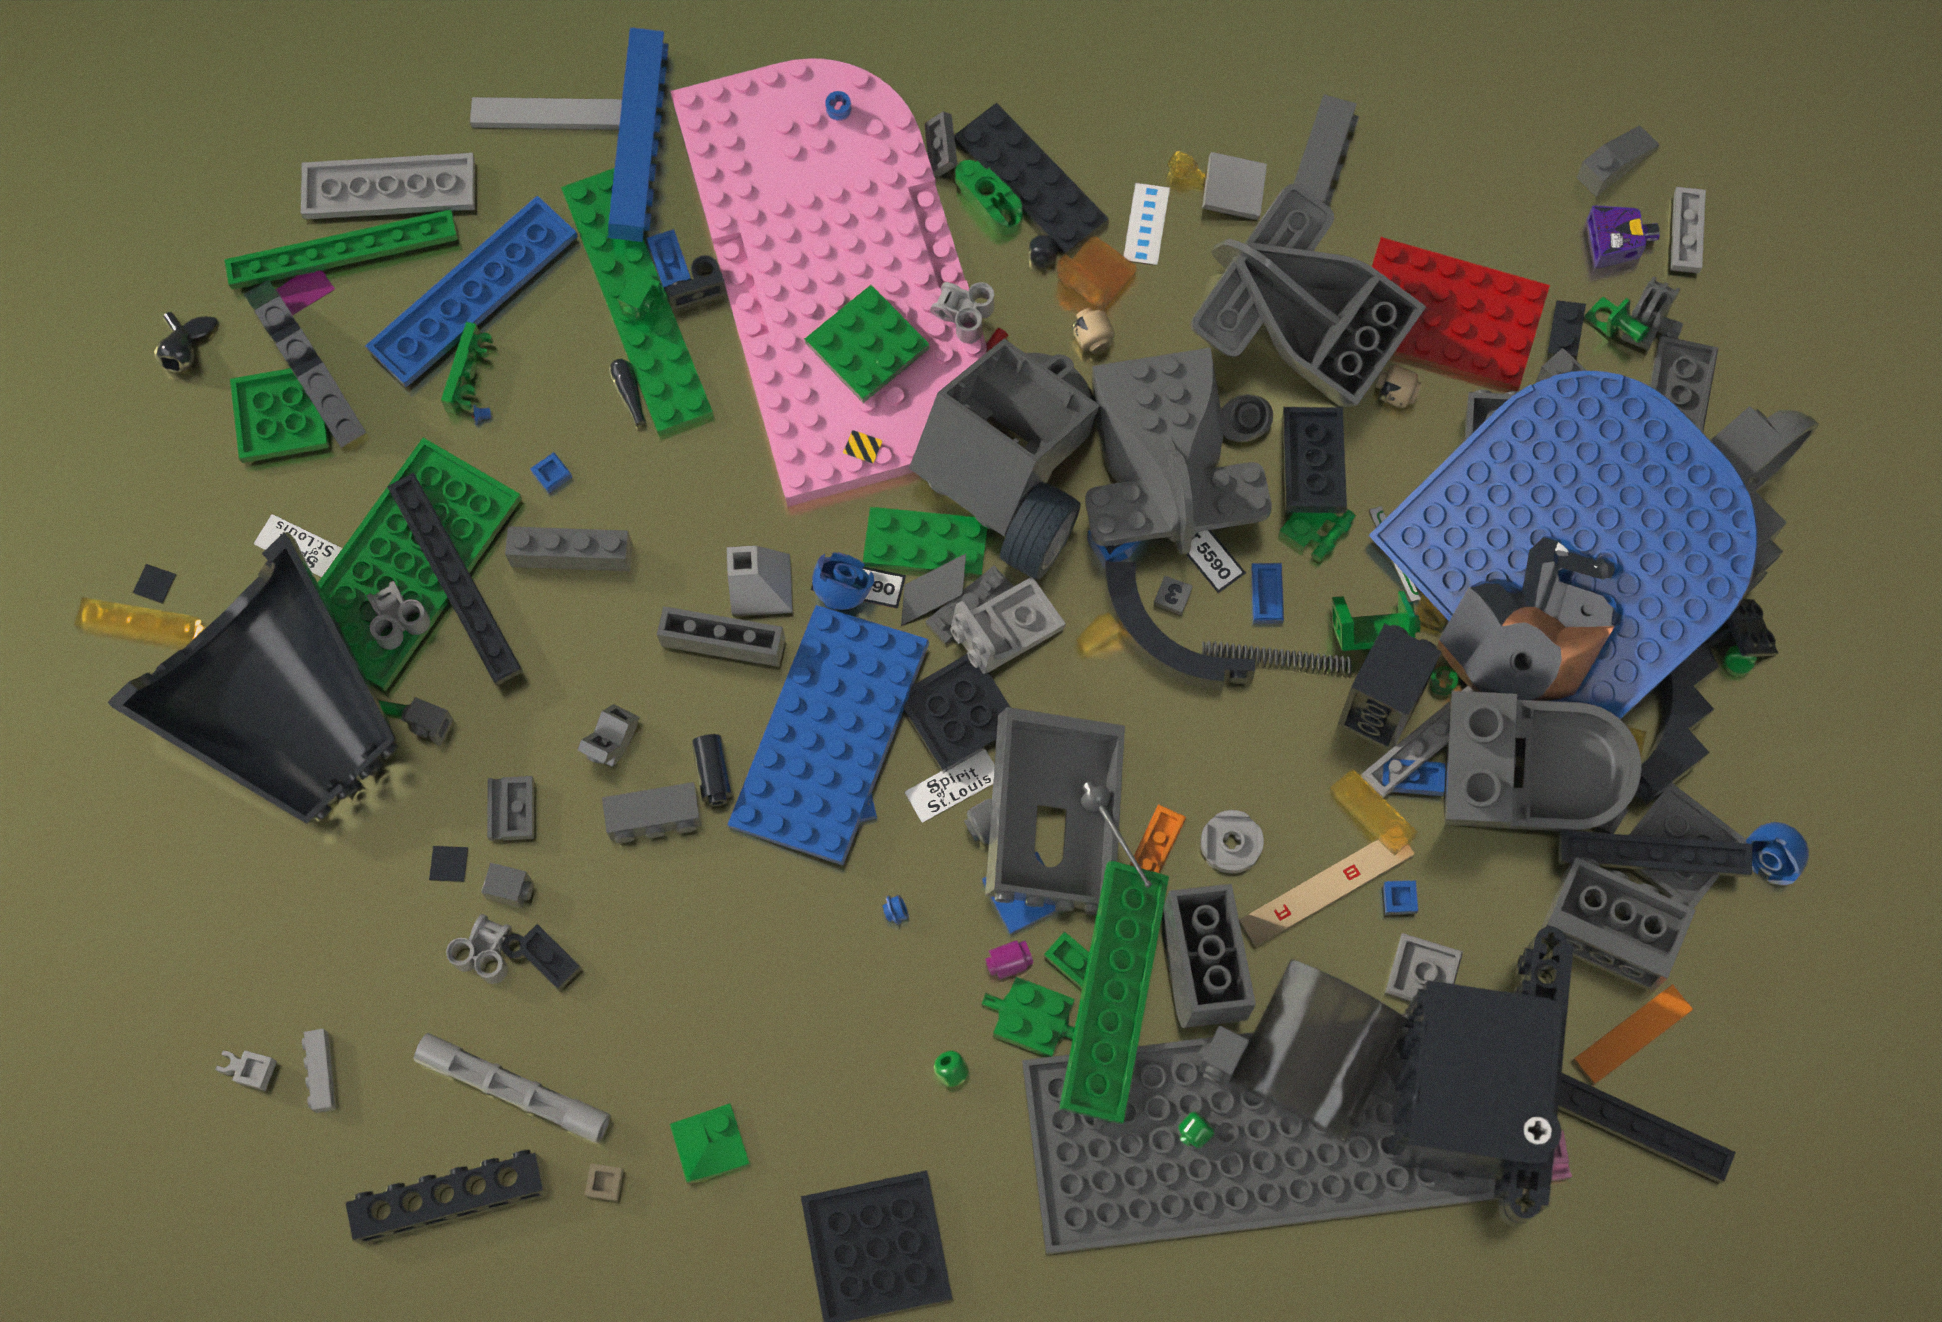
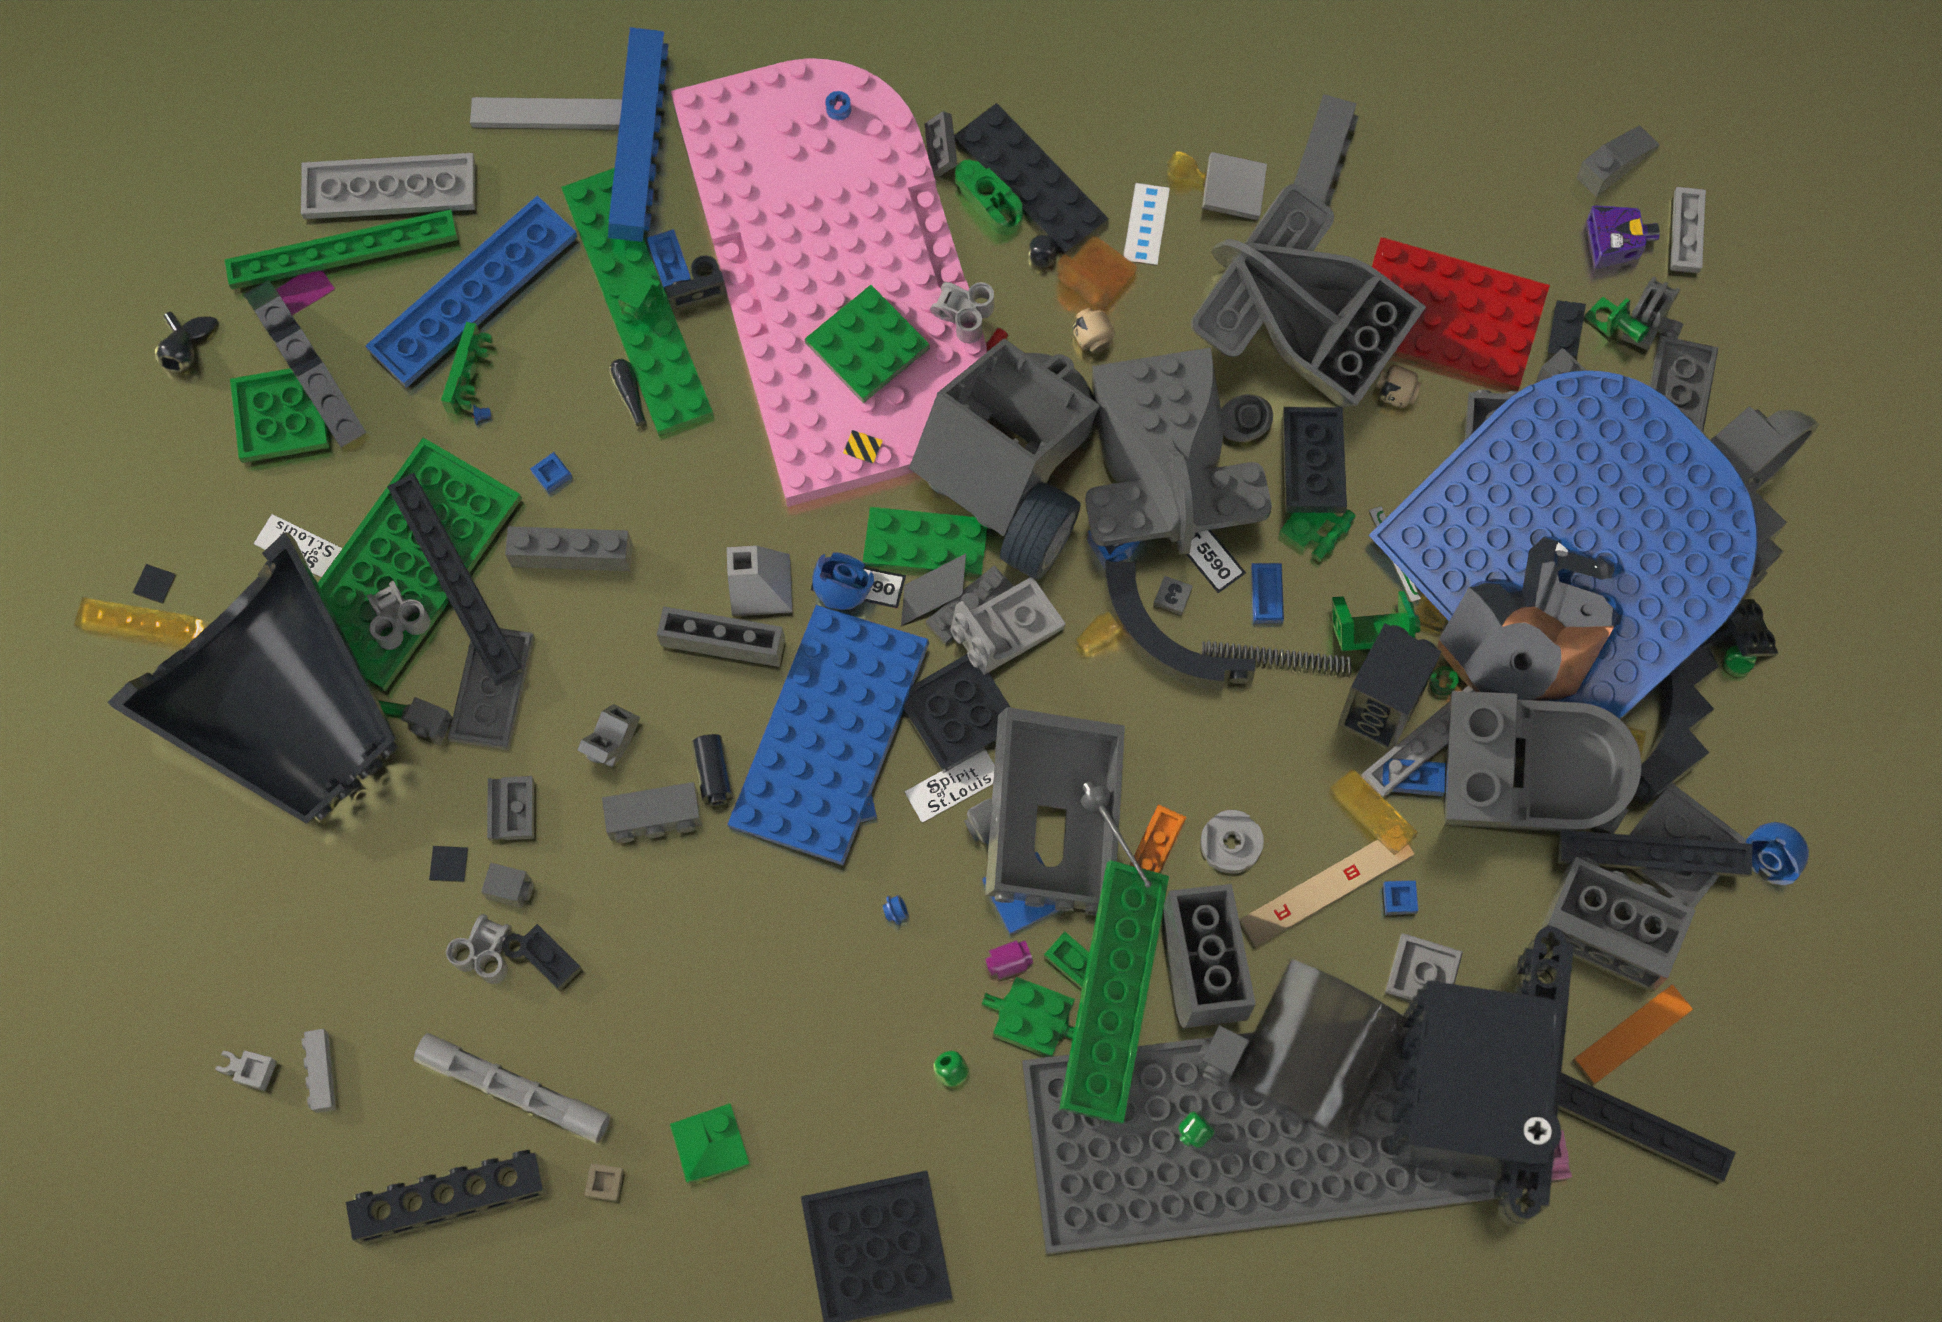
(488, 712): none -> dark grey tile

